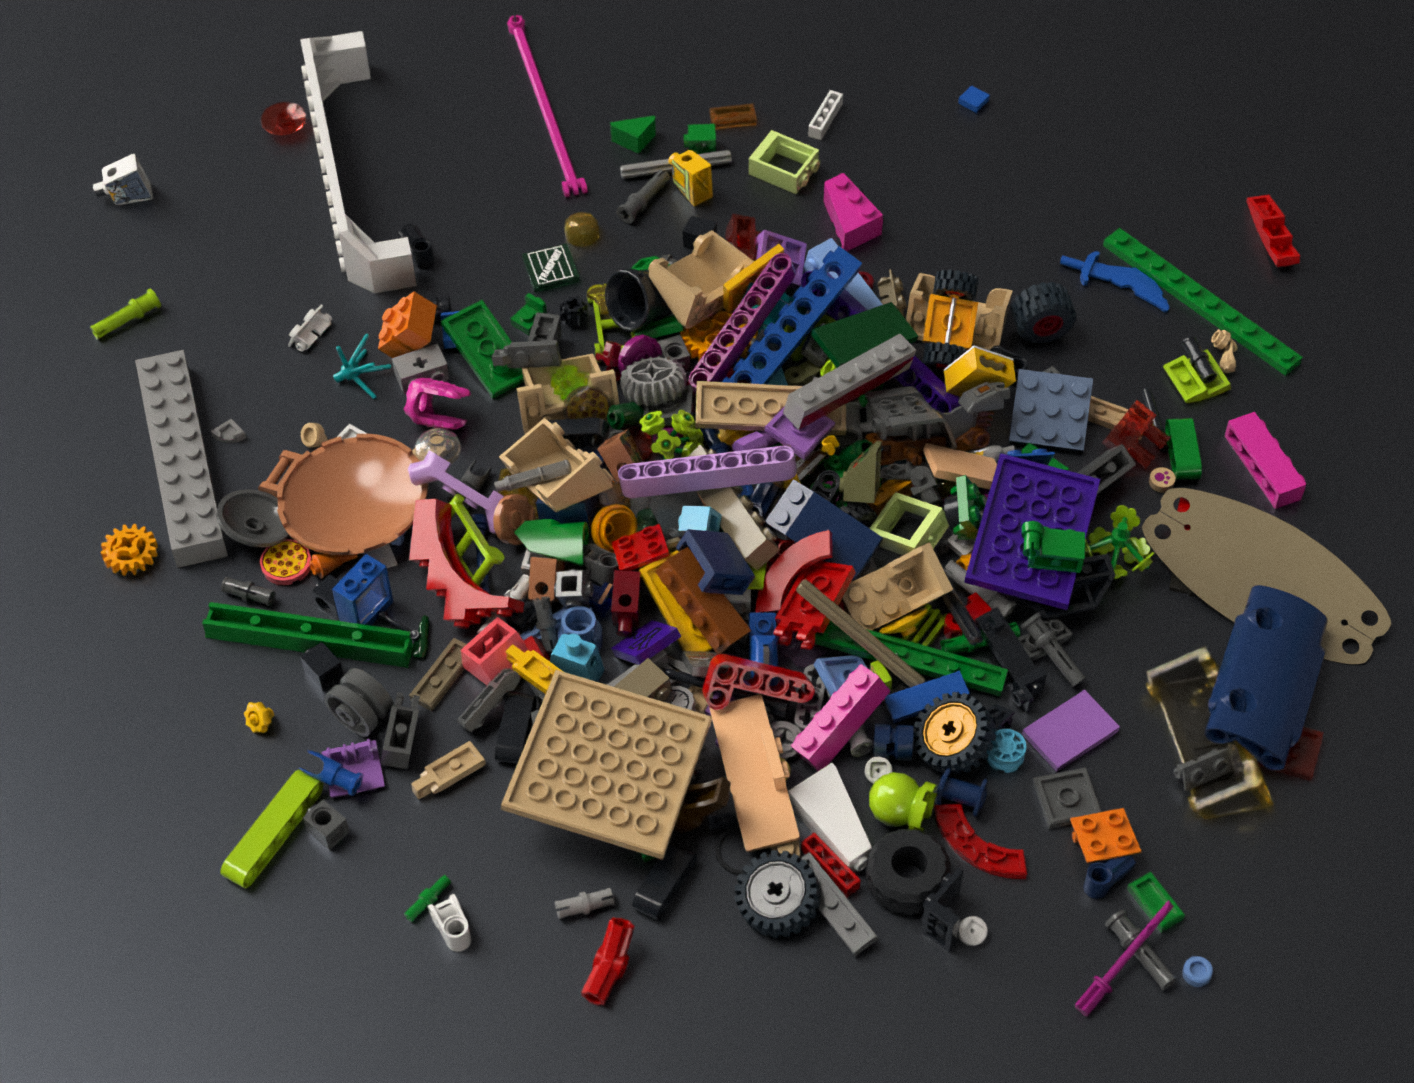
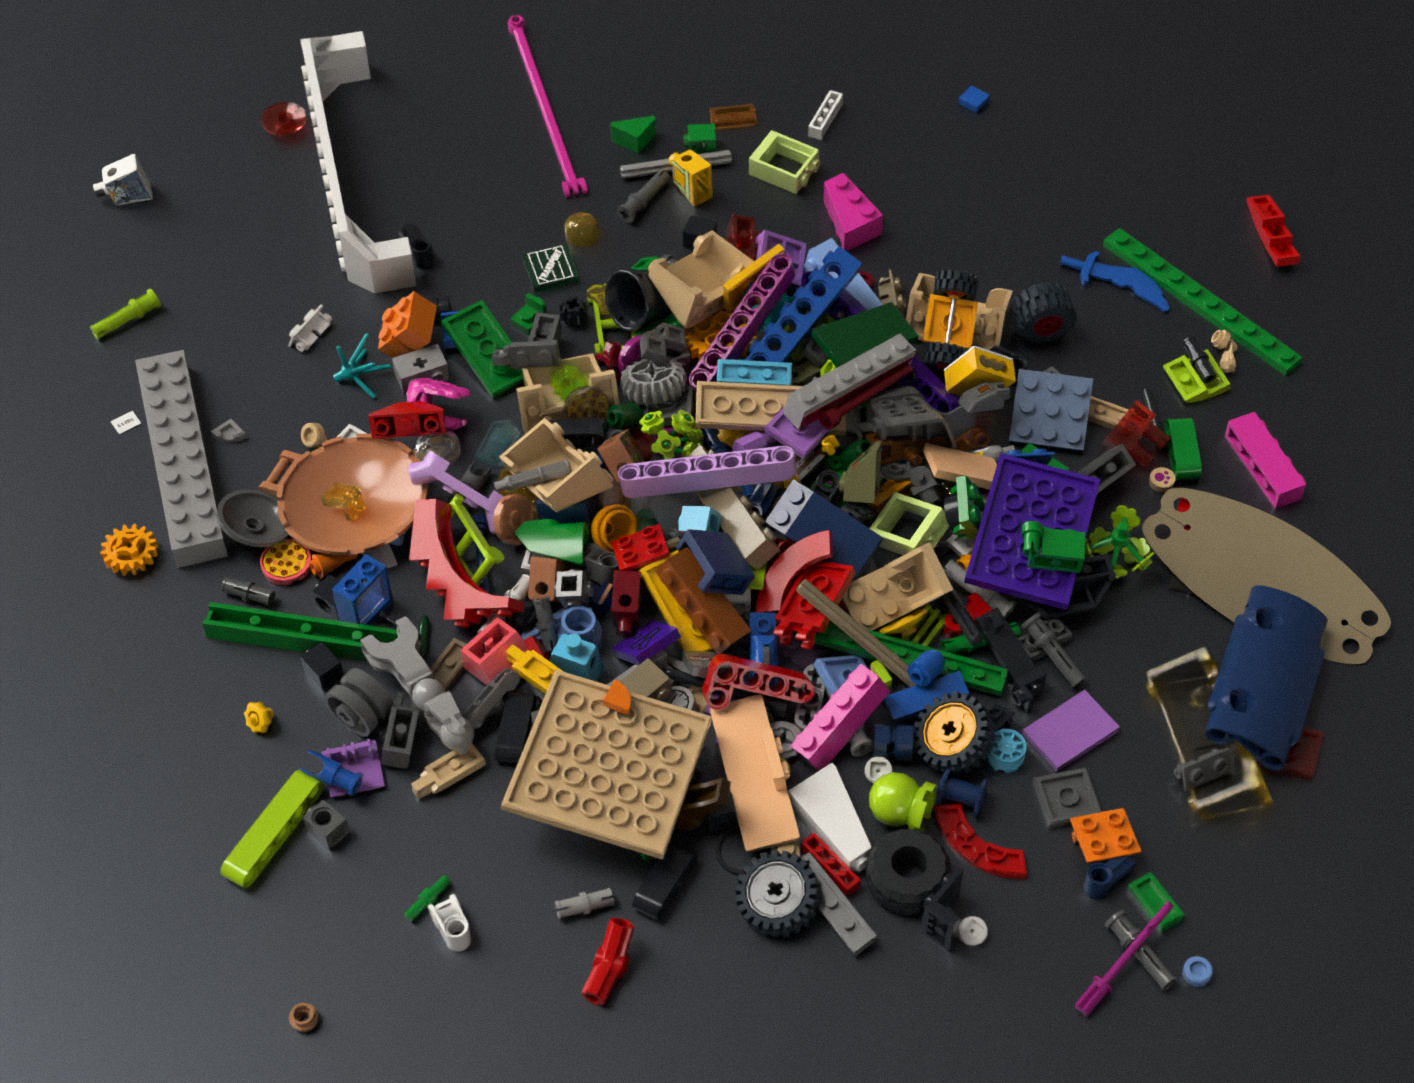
(125, 422): none -> white sticker
(300, 1010): none -> medium nougat plate
(345, 498): none -> clear yellow bracket
(407, 419): none -> red slope
(414, 675): none -> light grey piece
(497, 440): none -> clear light blue slope
(618, 698): none -> orange tile
(654, 342): none -> dark grey tile
(754, 372): none -> medium azure tile
(831, 417): none -> dark red piece
(926, 668): none -> blue brick

